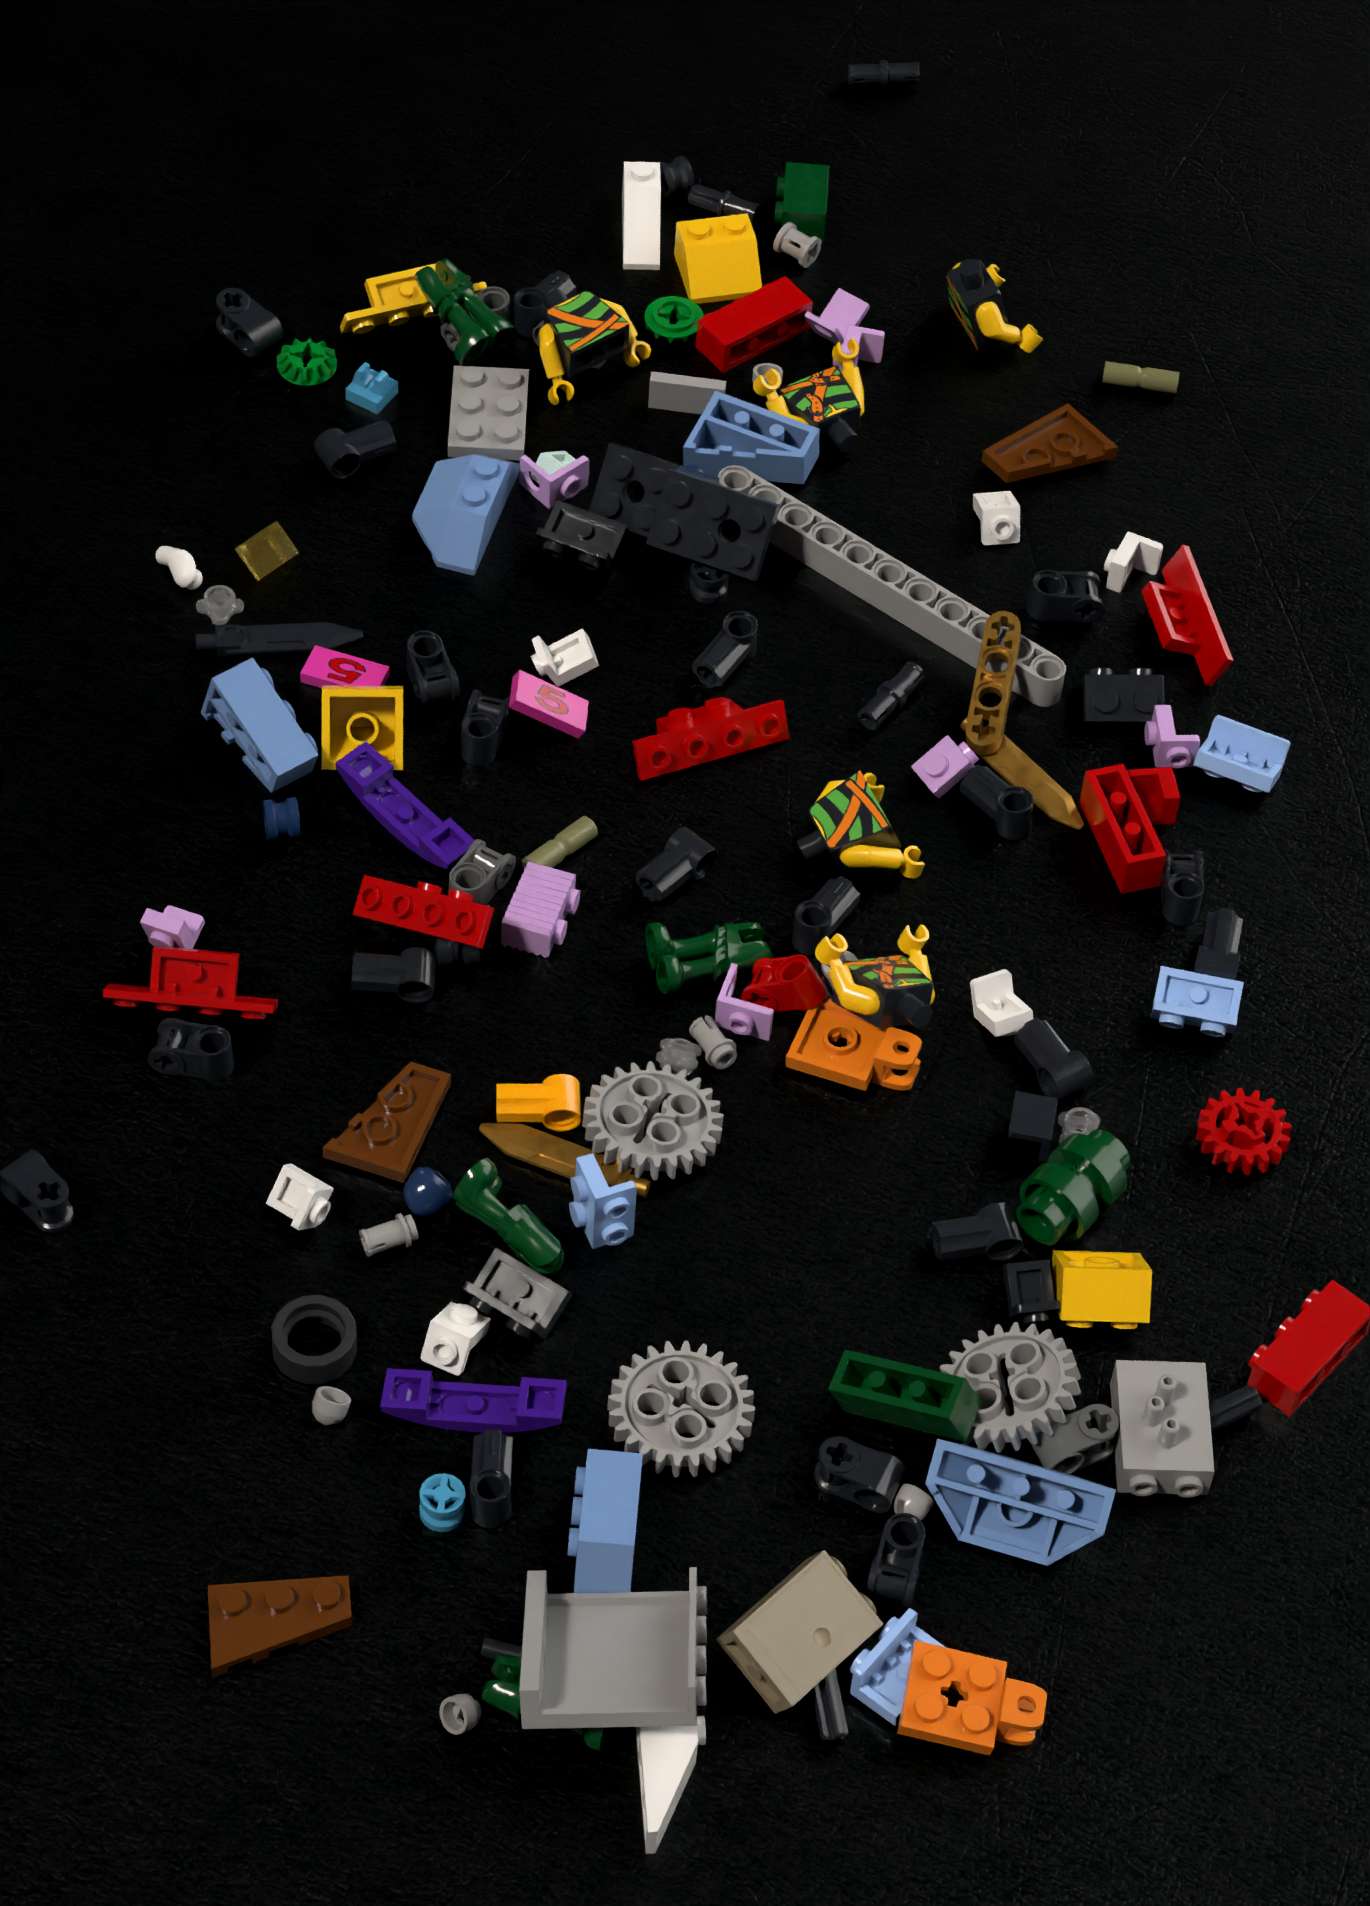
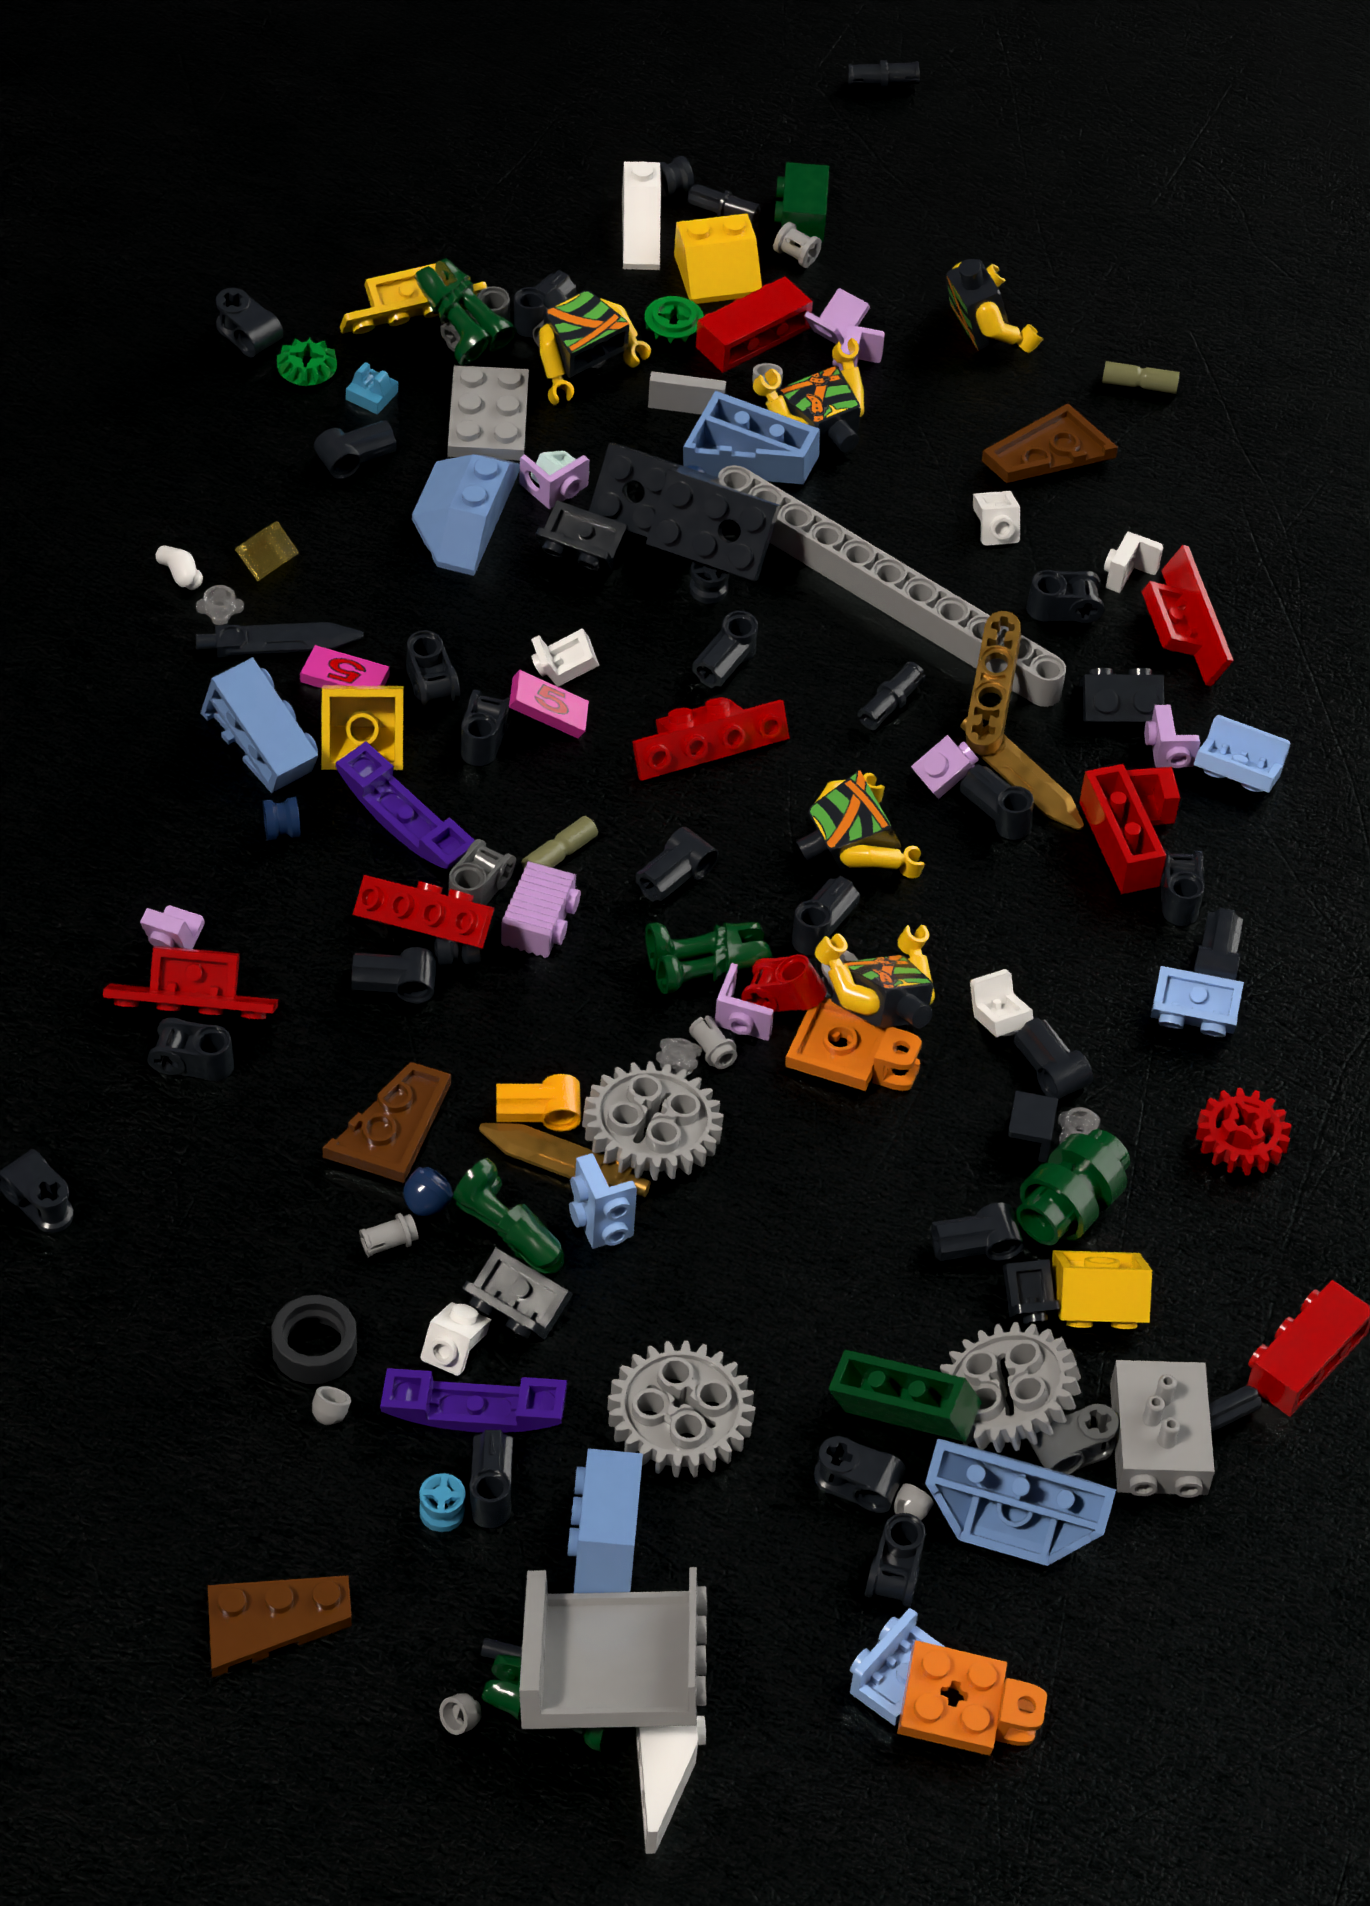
(300, 1197): white bracket -> none
(800, 1637): dark tan piece -> none

